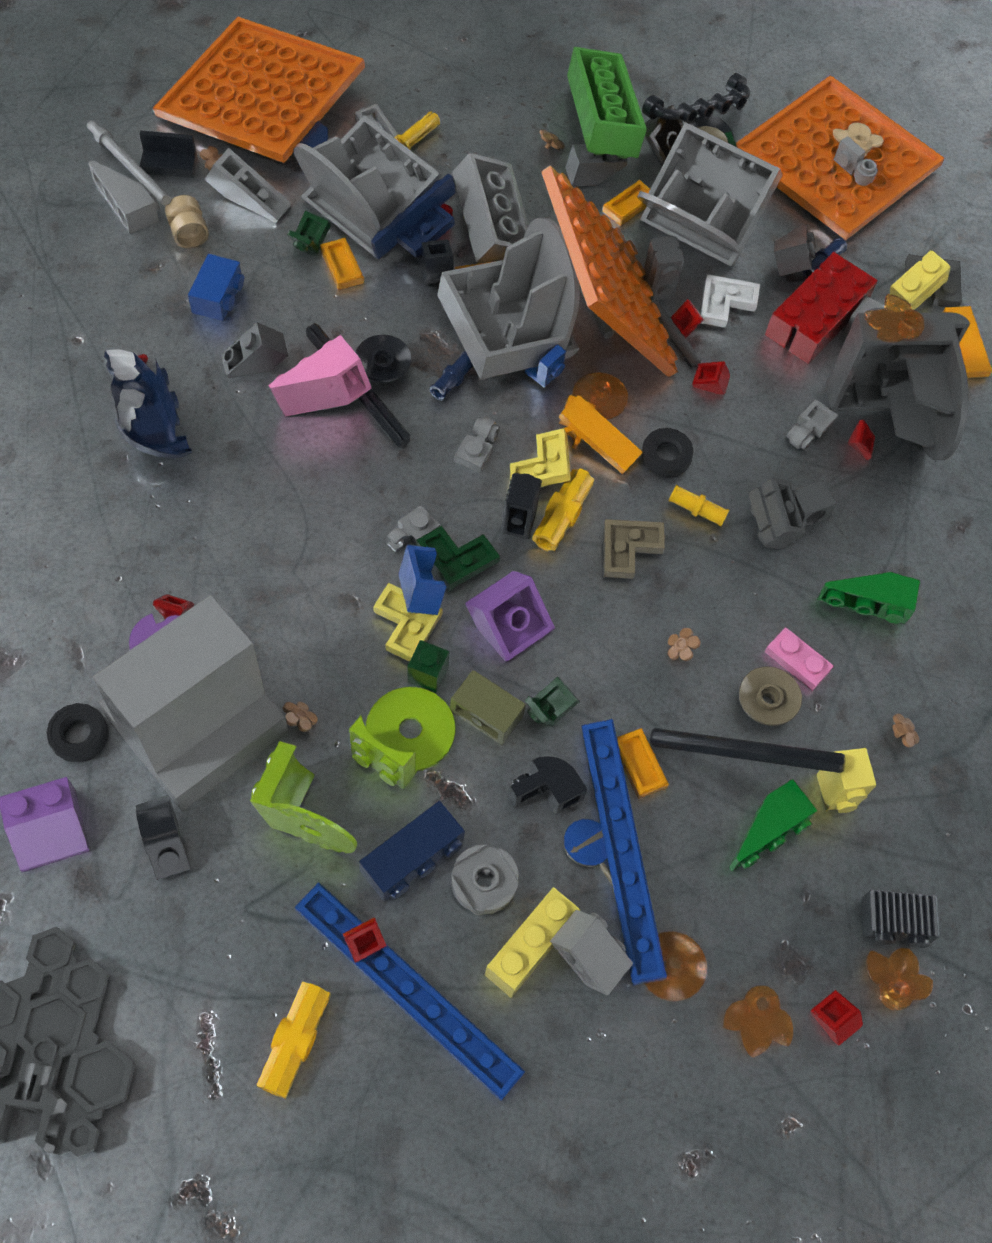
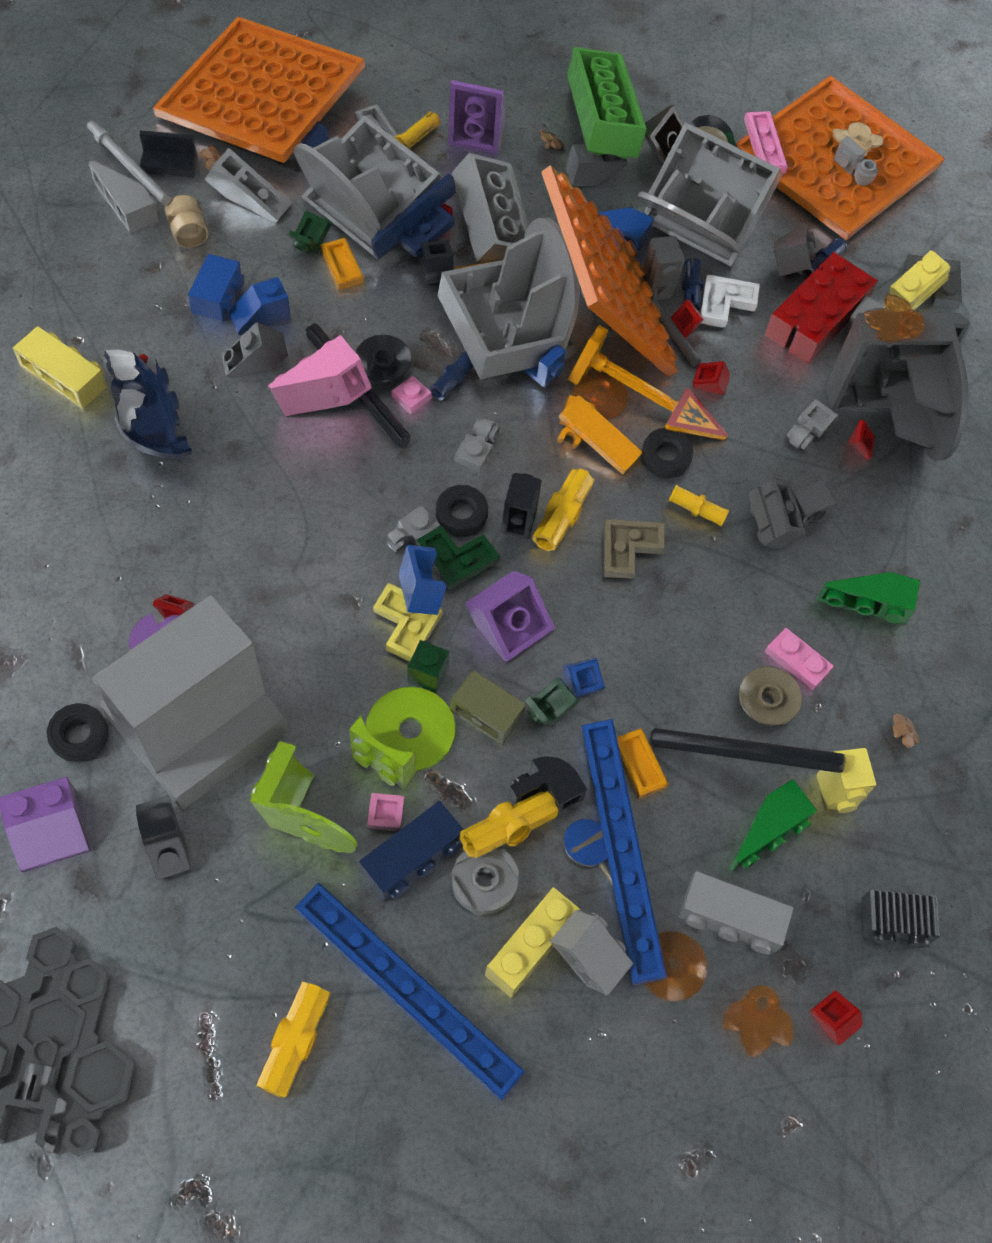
(60, 367): none -> light yellow brick
(261, 303): none -> blue slope
(299, 716): medium nougat plant -> none
(364, 940): red slope -> none
(385, 812): none -> bright pink plate
(411, 395): none -> bright pink plate
(465, 494): none -> black tyre
(476, 117): none -> medium lavender slope
(508, 824): none -> yellow piece
(552, 461): light yellow plate -> none
(584, 676): none -> blue slope
(626, 204): light orange tile -> none
(632, 223): none -> blue slope
(682, 645): medium nougat plant -> none
(687, 413): none -> light orange piece
(693, 284): none -> dark blue pin
(735, 913): none -> light grey brick
(737, 98): black bar -> none
(765, 139): none -> bright pink tile
(900, 973): clear orange plate -> none
(972, 346): light orange tile -> none

